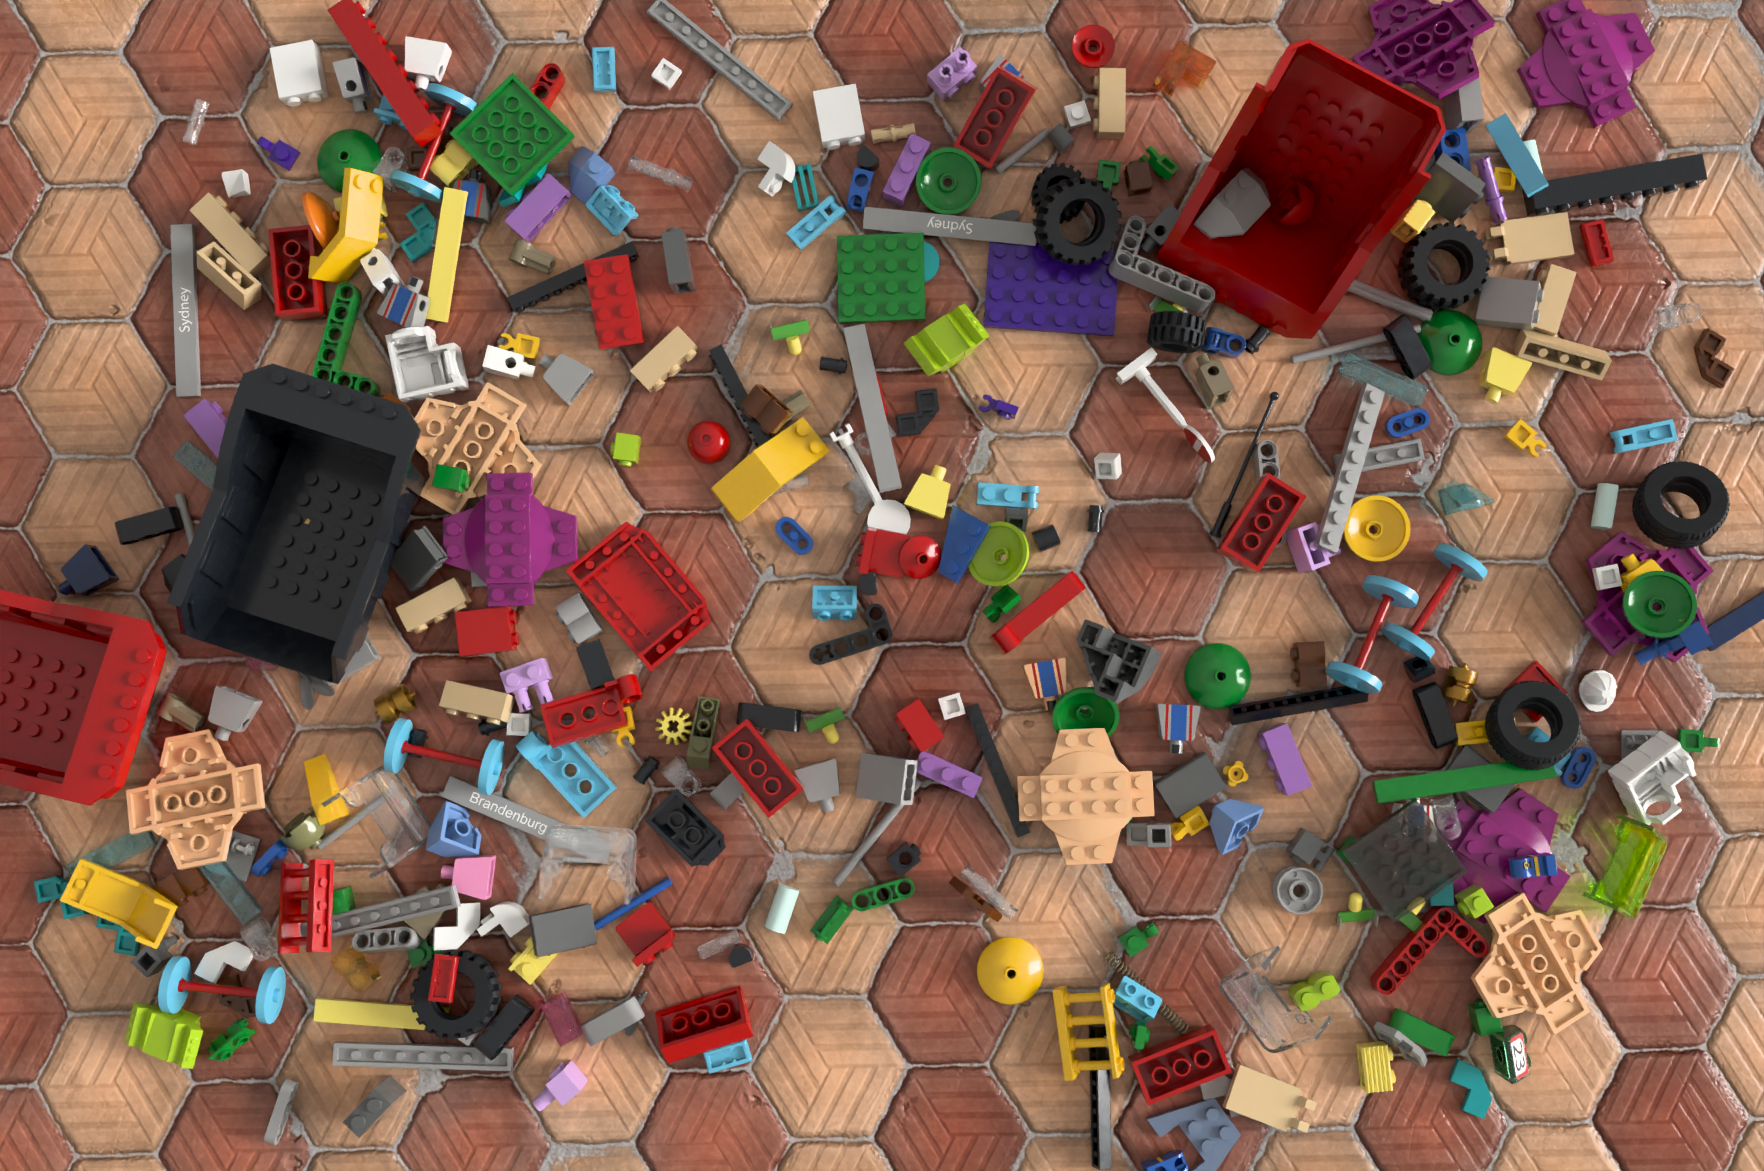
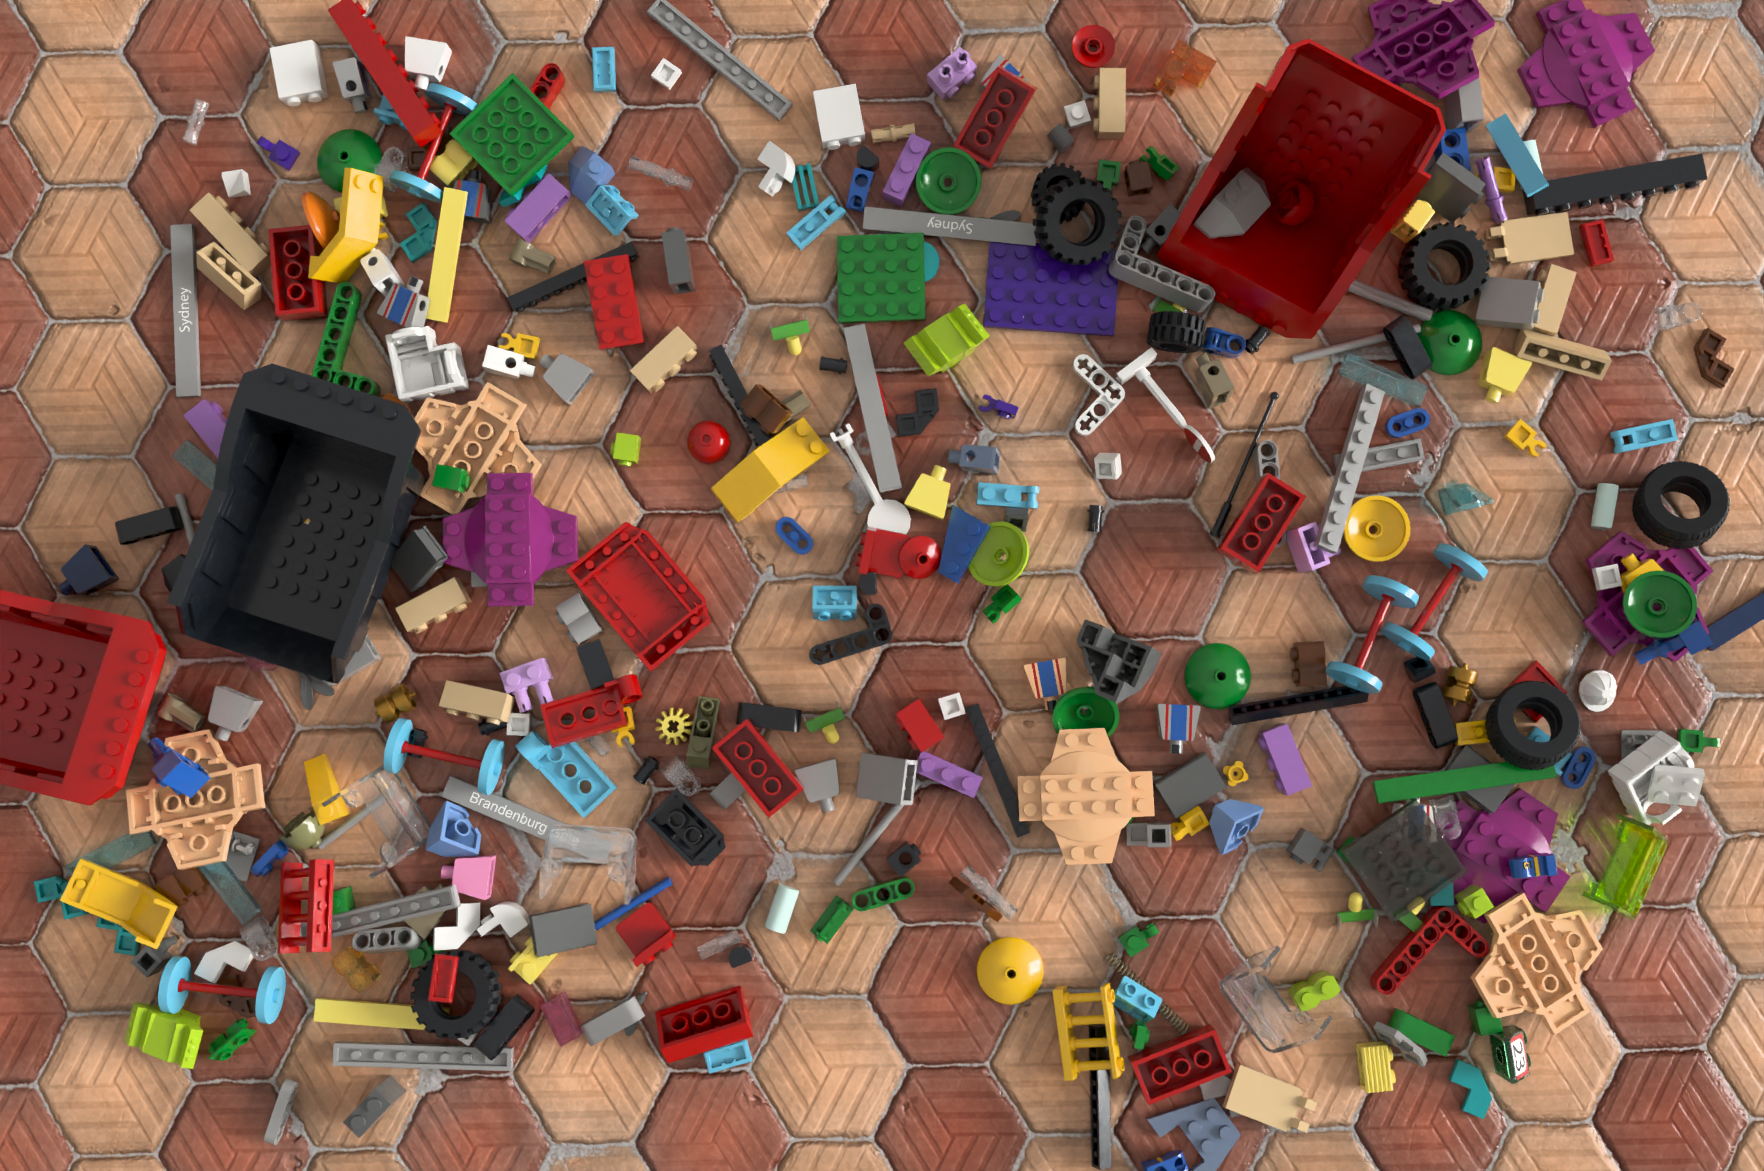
(176, 770): none -> blue brick
(486, 631): red brick -> none
(563, 1085): lavender brick -> none
(985, 460): none -> sand blue torso
(1021, 151): light grey bar -> none
(1037, 612): red beam -> none
(1046, 538): black brick -> none
(1104, 397): none -> white beam
(1310, 893): light grey wheel -> none
(1675, 785): none -> white plate

